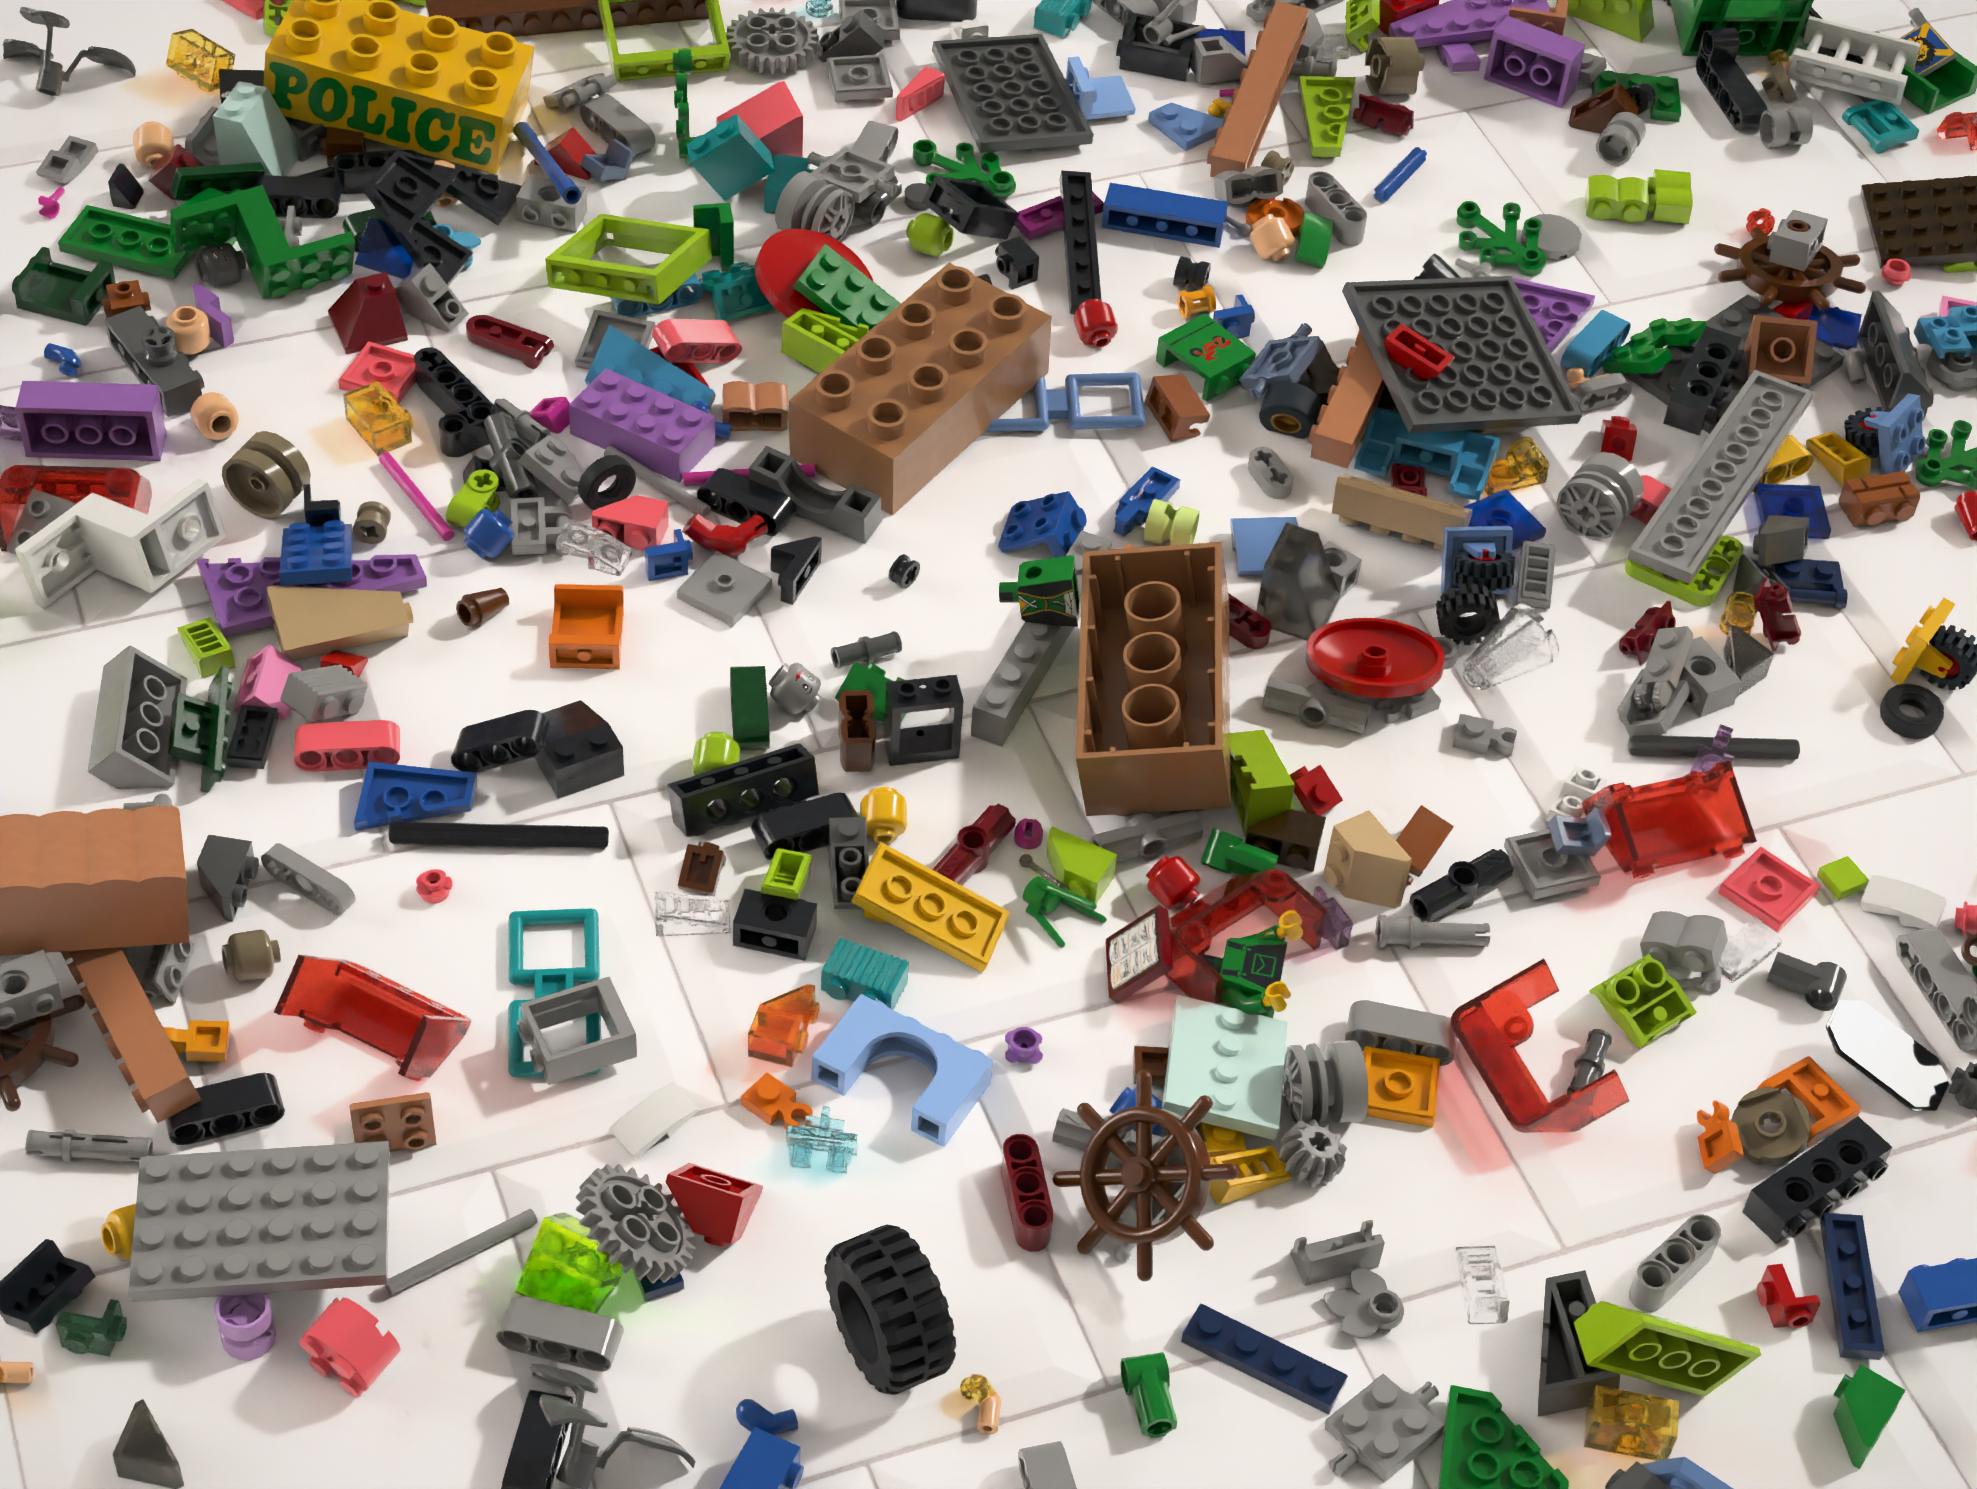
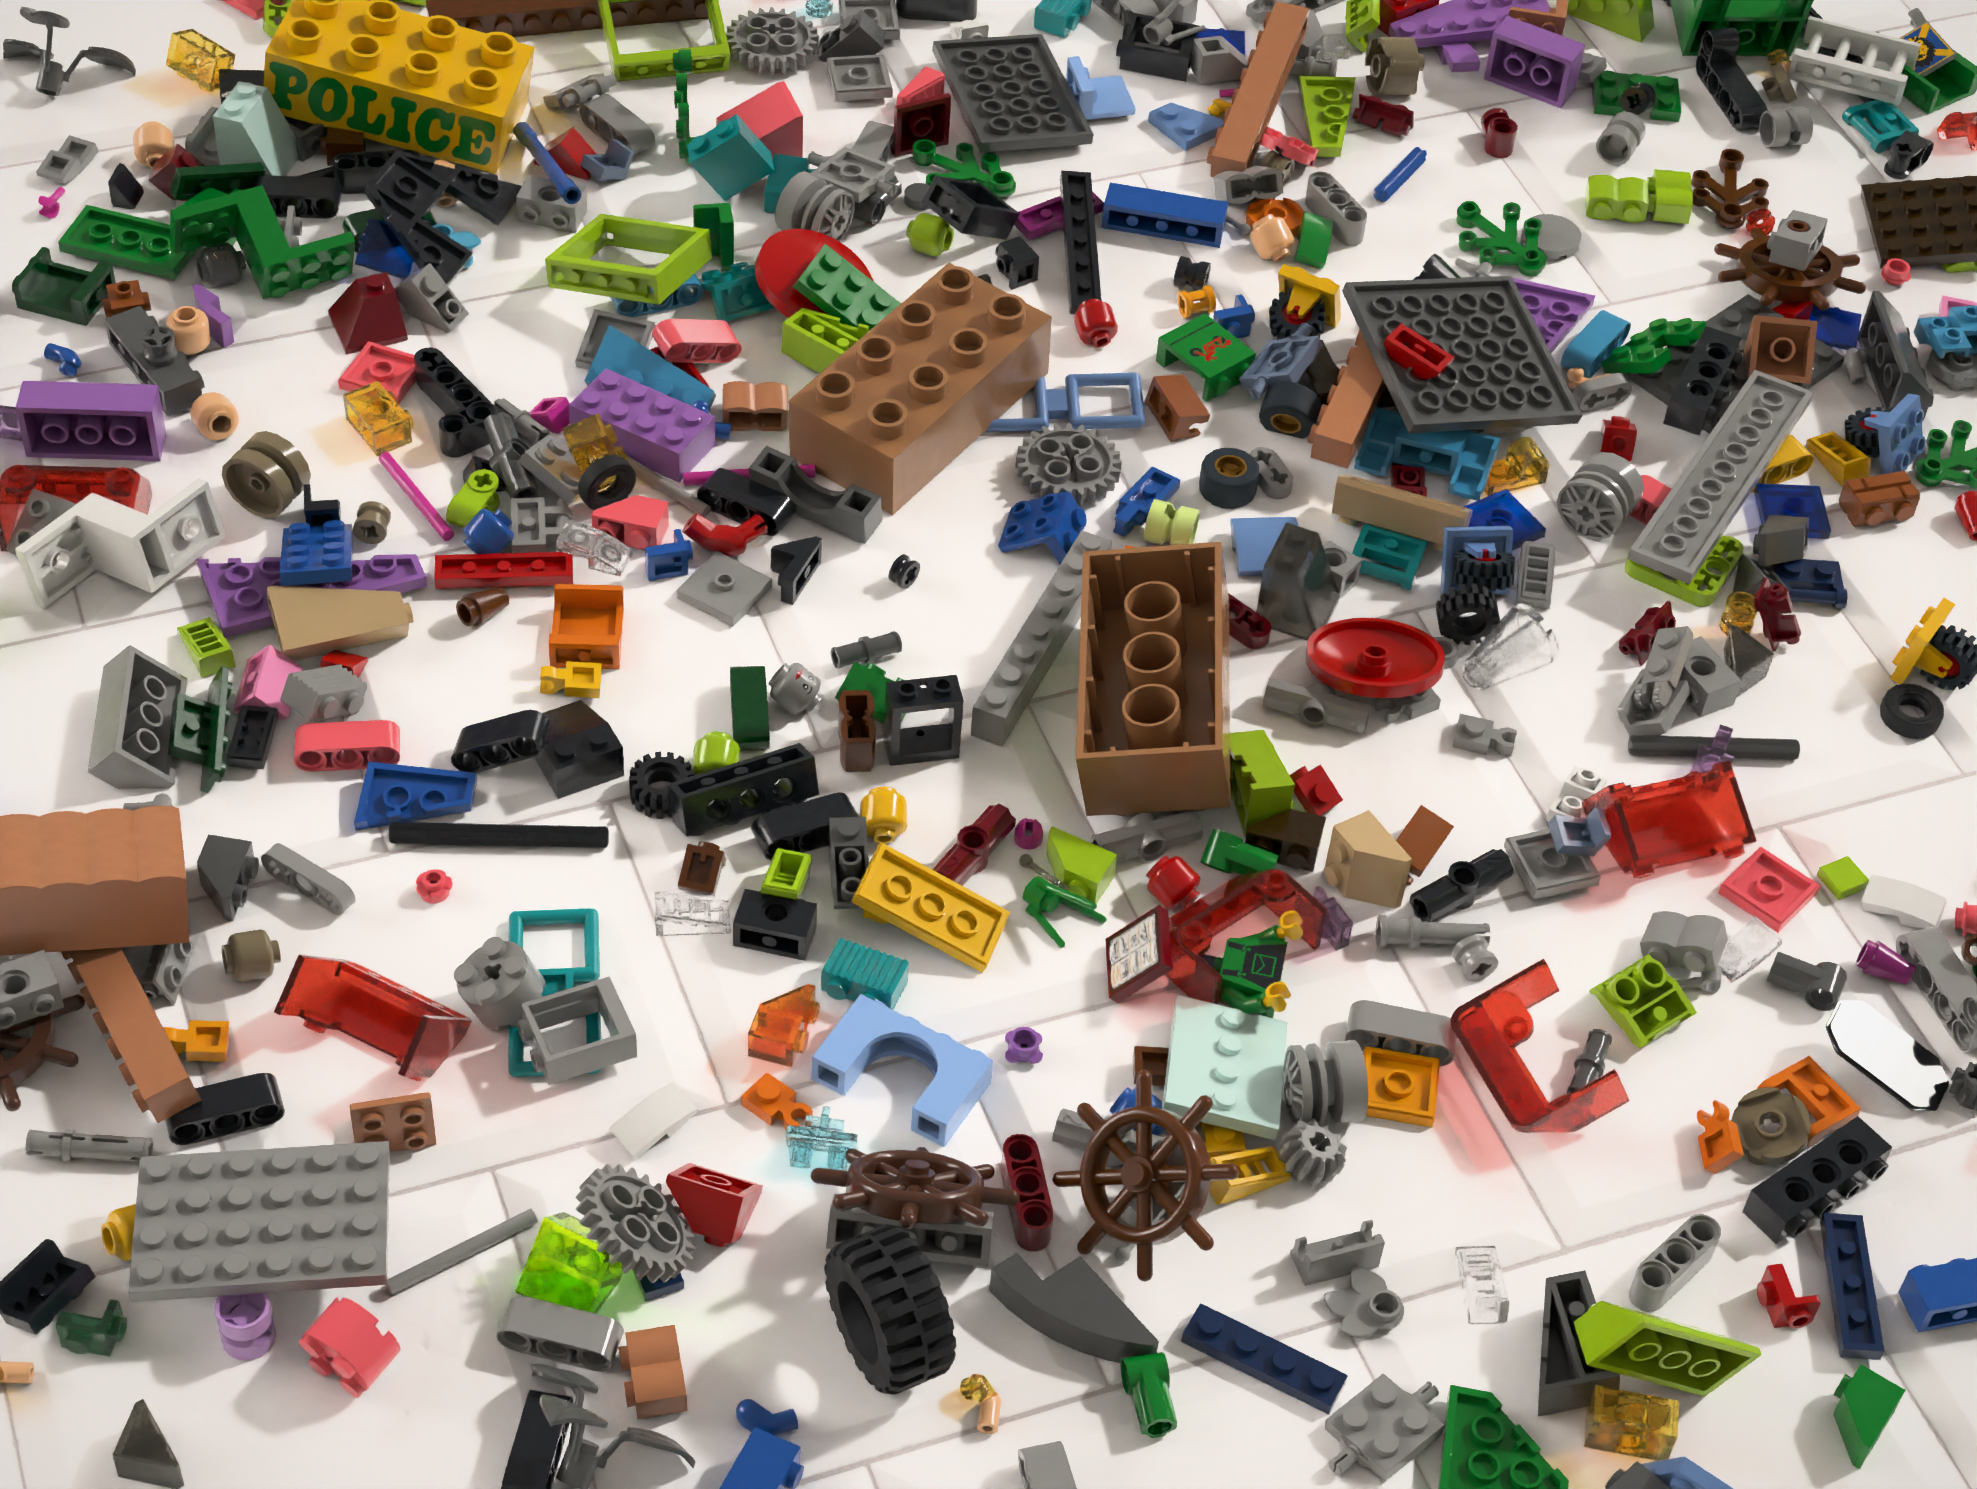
(497, 982): none -> light grey brick
(503, 570): none -> red plate
(509, 339): dark red plate -> none
(577, 680): none -> yellow plate
(591, 441): none -> clear yellow brick
(652, 771): none -> black tyre
(655, 1372): none -> nougat brick
(920, 1192): none -> reddish brown brick
(921, 120): none -> dark red slope
(1045, 591): torso -> none
(1072, 1309): none -> dark grey slope
(1088, 457): none -> light grey gear
(1229, 478): none -> black wheel
(1288, 146): none -> coral plate
(1304, 300): none -> plate
(1392, 550): none -> teal plate
(1475, 958): none -> light grey wheel
(1499, 133): none -> dark red piece
(1599, 109): reddish brown slope -> none
(1730, 214): none -> reddish brown plant
(1882, 962): none -> magenta cone
(1907, 155): none -> black piece

